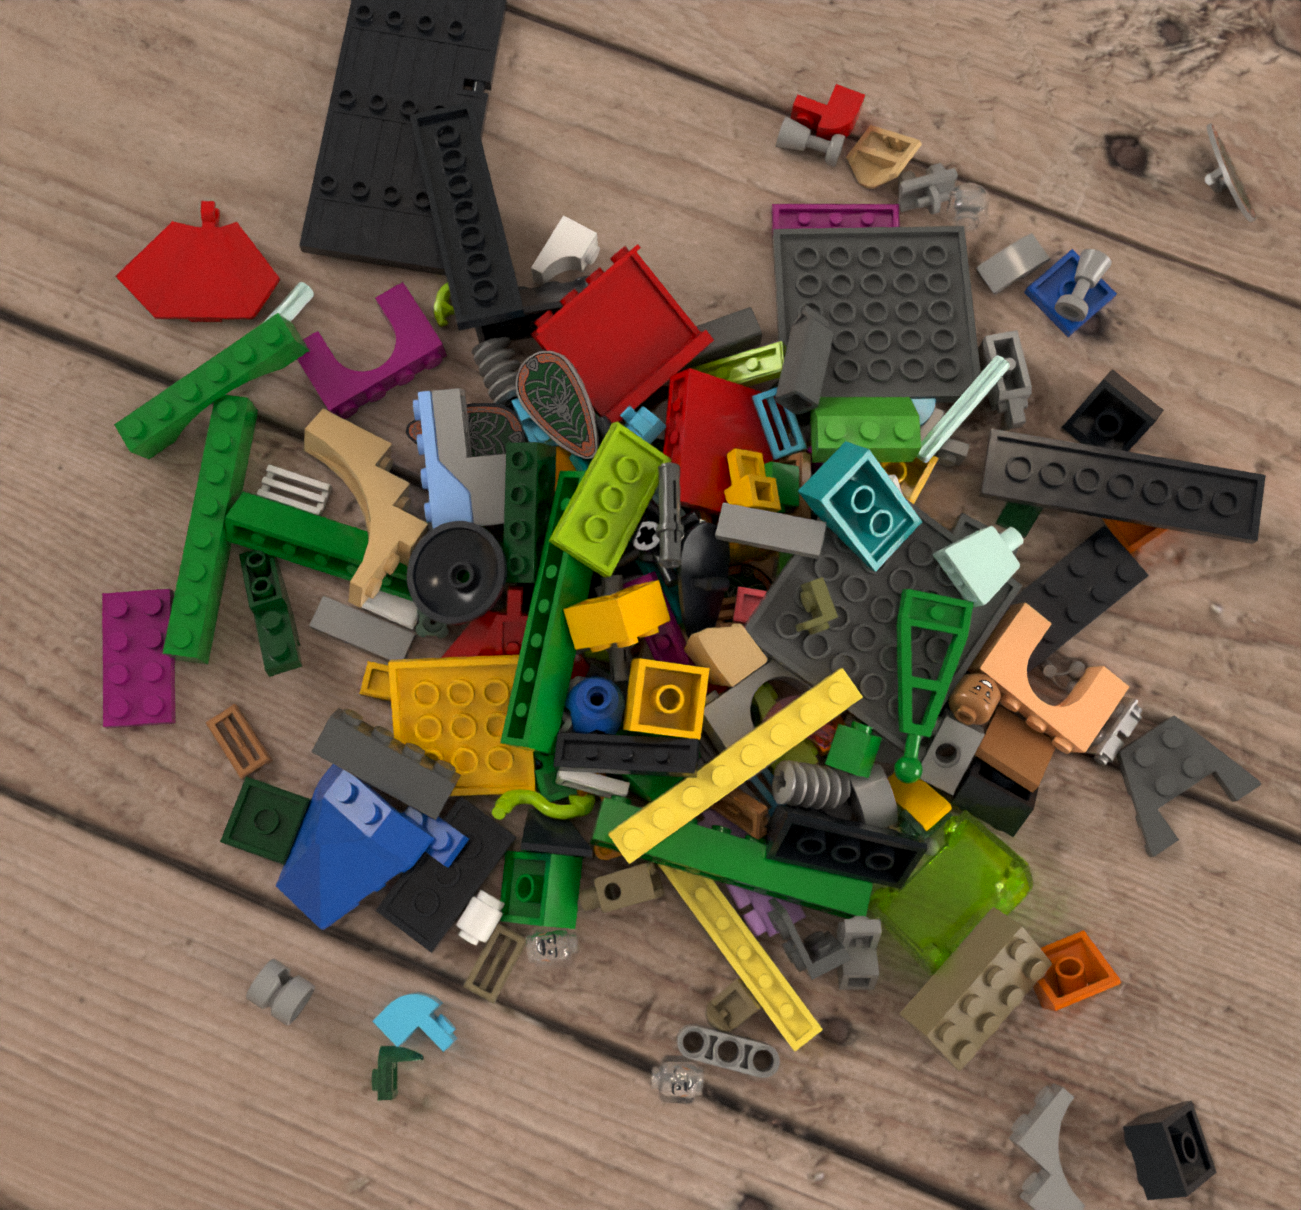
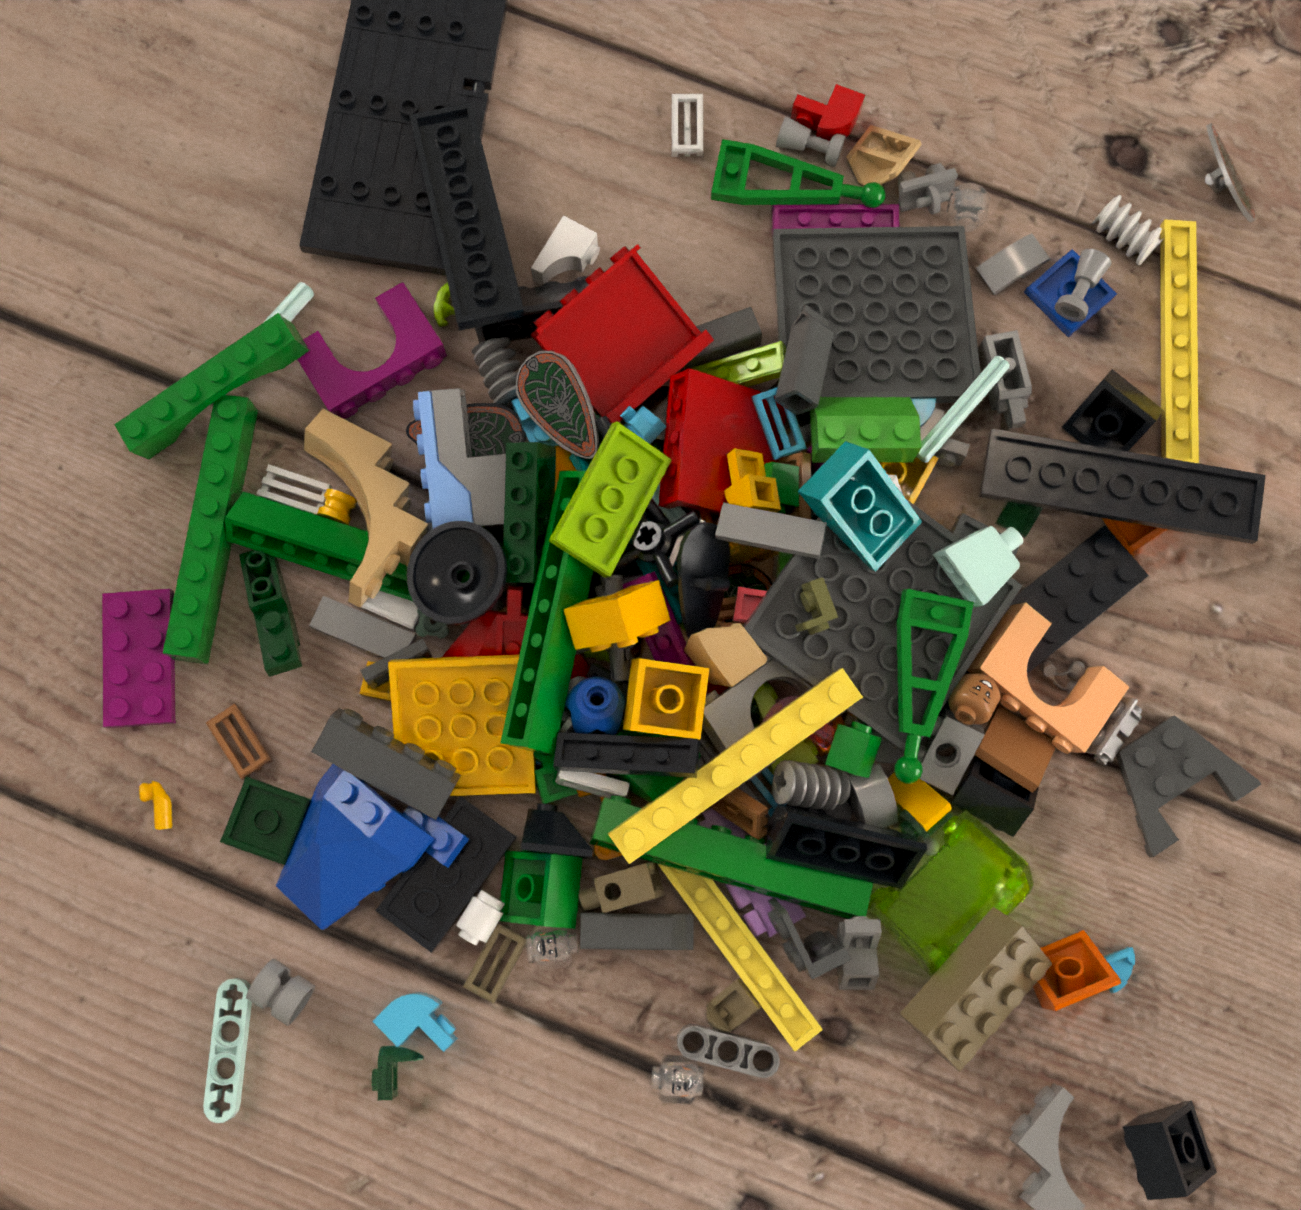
(161, 802): none -> yellow arm
(201, 272): red panel -> none
(225, 1049): none -> light aqua beam
(337, 506): none -> yellow wheel
(378, 672): none -> dark grey tile
(578, 805): lime animal -> none
(637, 931): none -> dark grey piece
(670, 527): dark grey pin -> none
(687, 149): none -> white tile
(733, 171): none -> green plate
(1122, 963): none -> medium azure tile
(1128, 230): none -> white piece
(1179, 341): none -> light yellow plate

